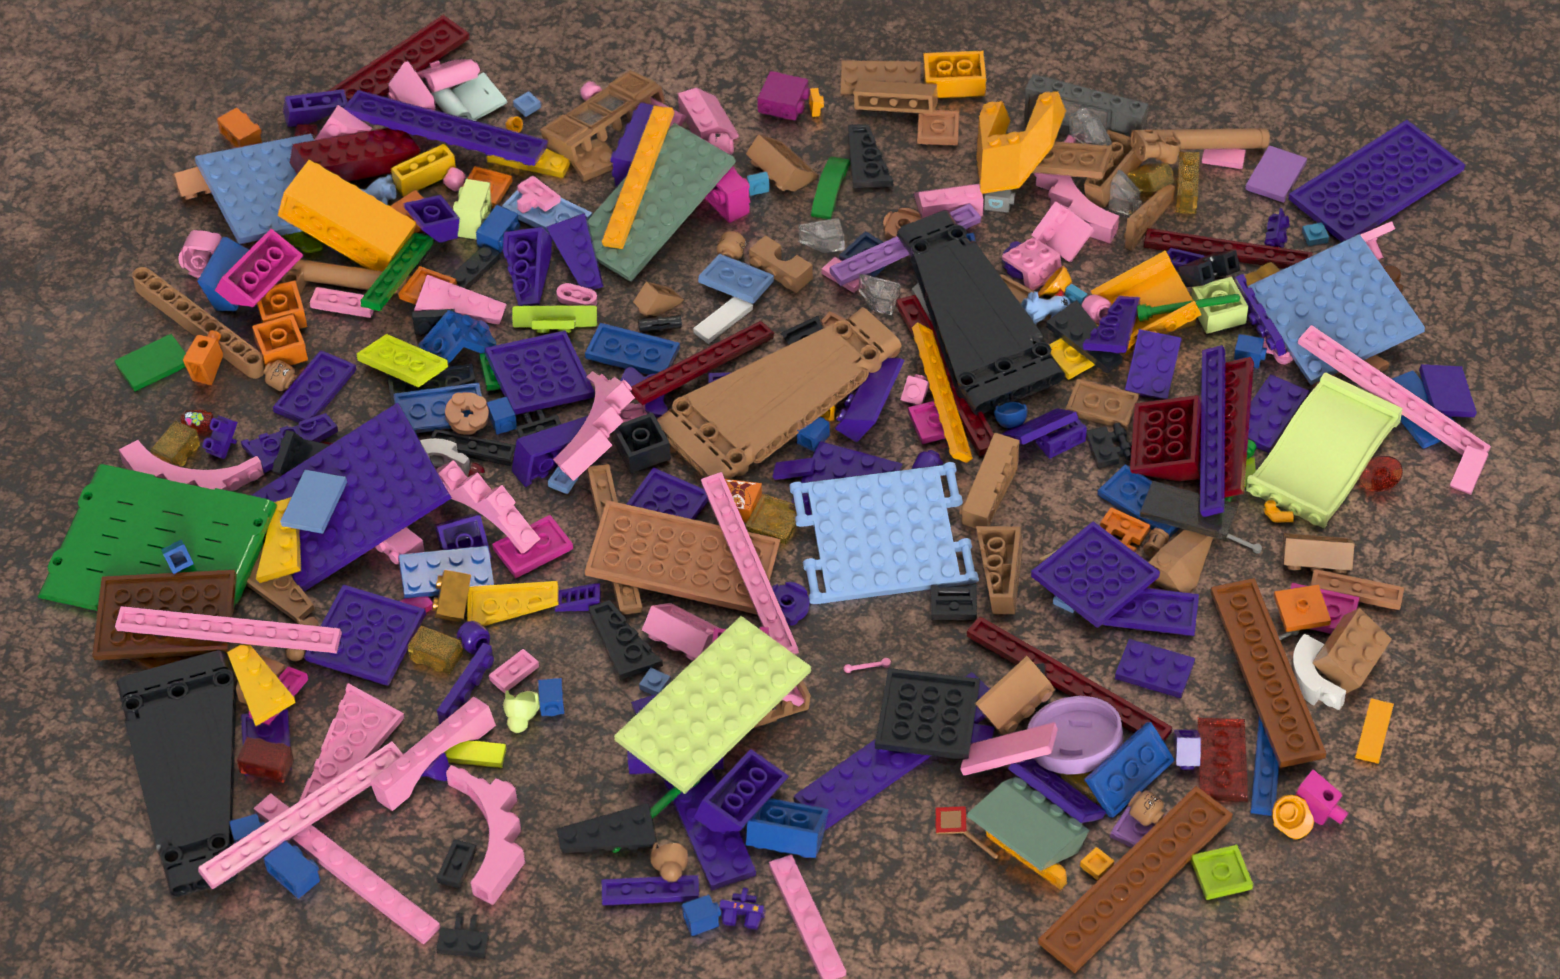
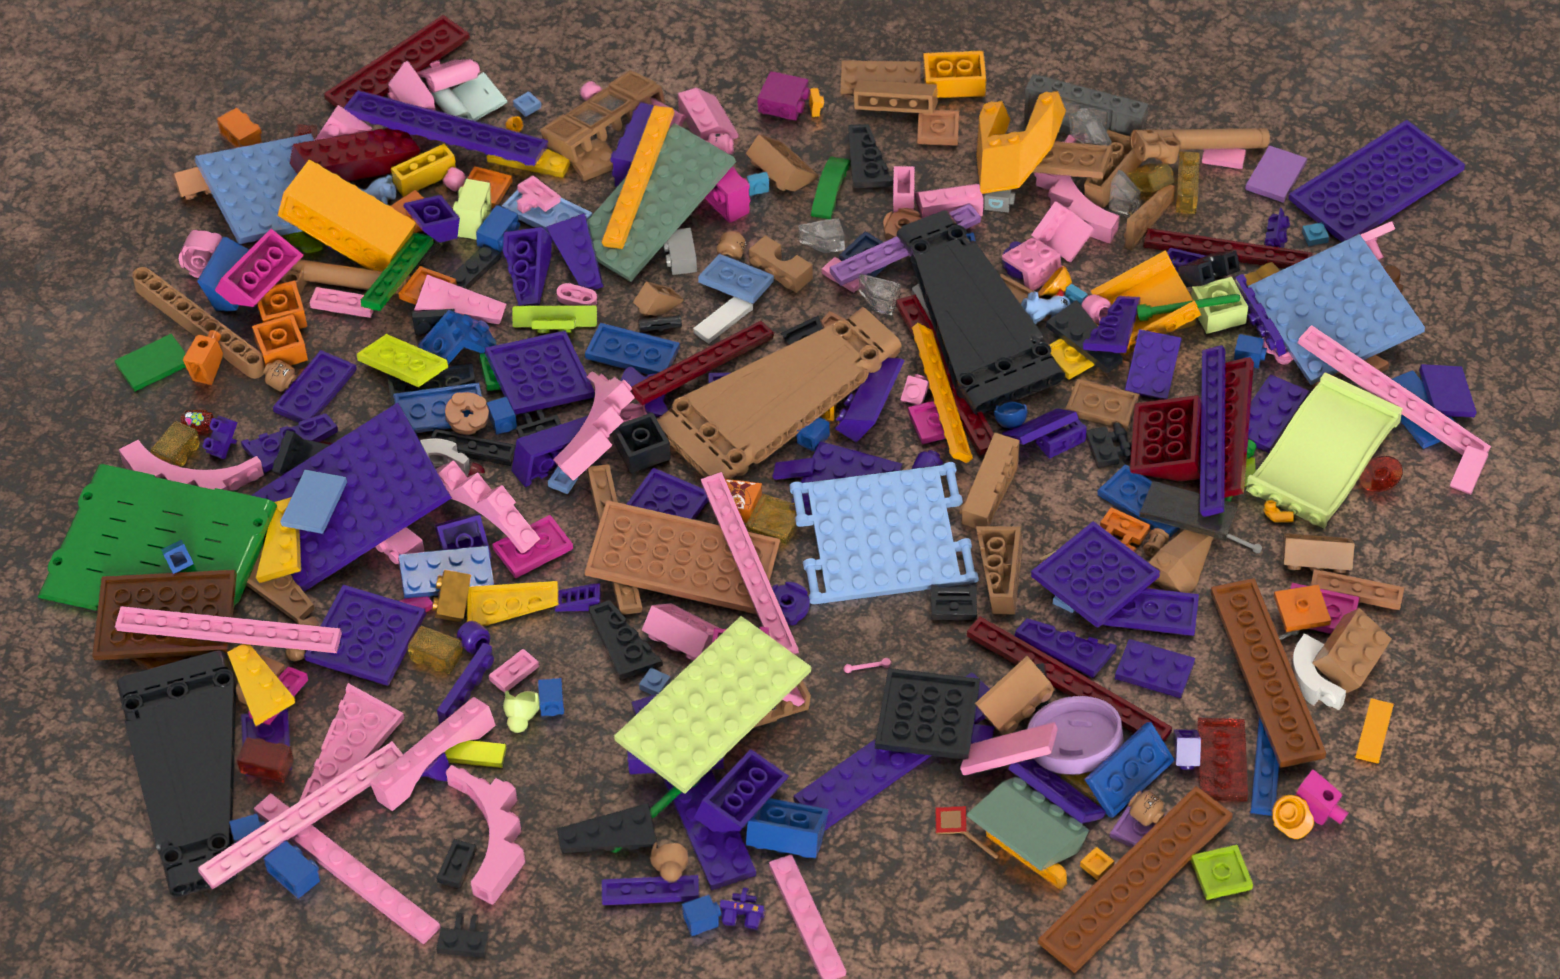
(312, 107): dark purple slope -> none
(681, 252): none -> light grey brick
(903, 188): none -> bright pink brick
(1082, 654): none -> dark purple wing

